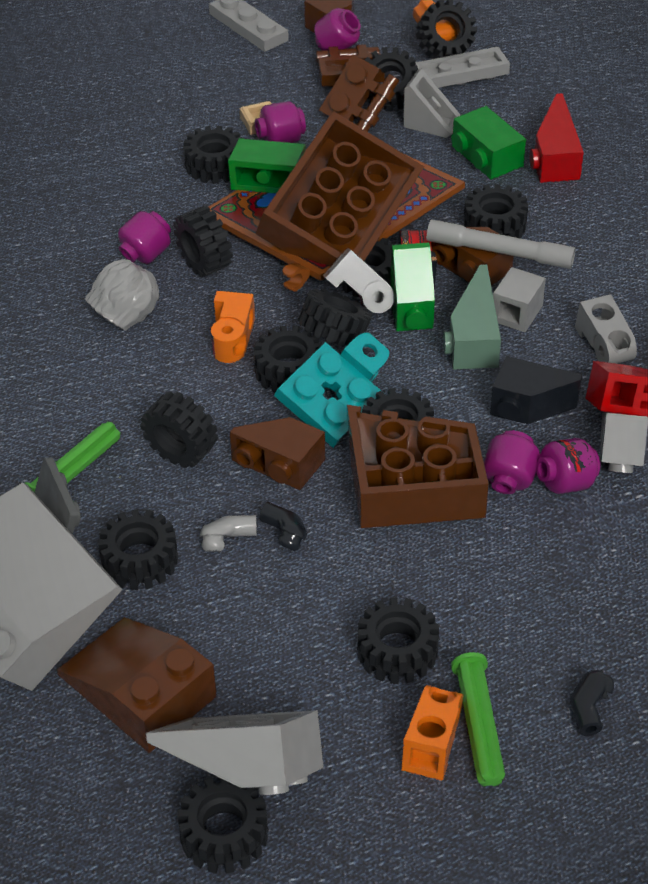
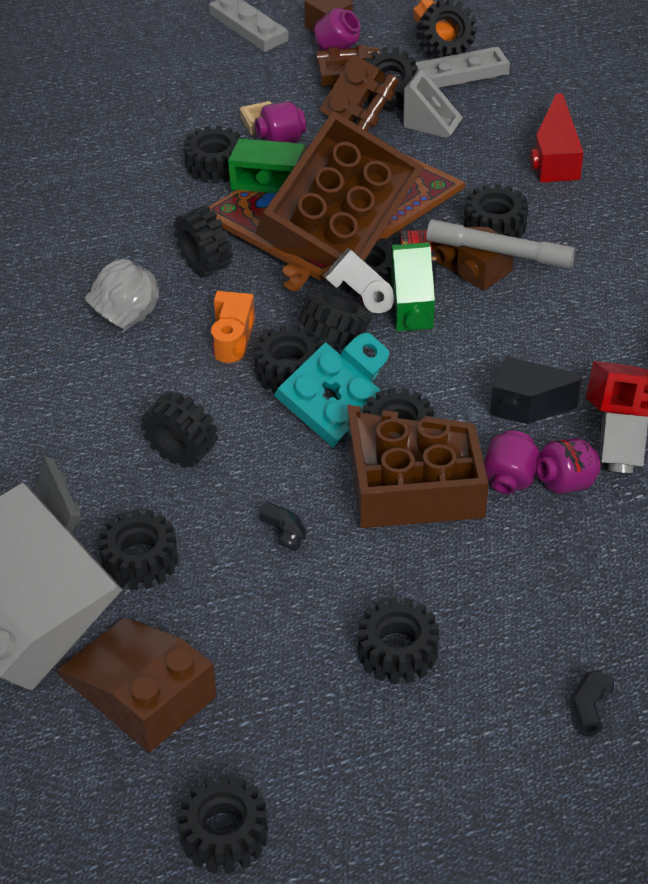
(85, 452): bright green axle -> none
(144, 237): magenta head -> none
(227, 526): light grey arm -> none
(248, 748): light grey slope -> none
(279, 449): reddish brown slope -> none
(432, 733): orange leg -> none
(474, 327): sand green slope -> none
(479, 718): bright green axle -> none
(488, 142): green brick -> none
(519, 299): light grey brick -> none
(606, 333): light grey leg -> none

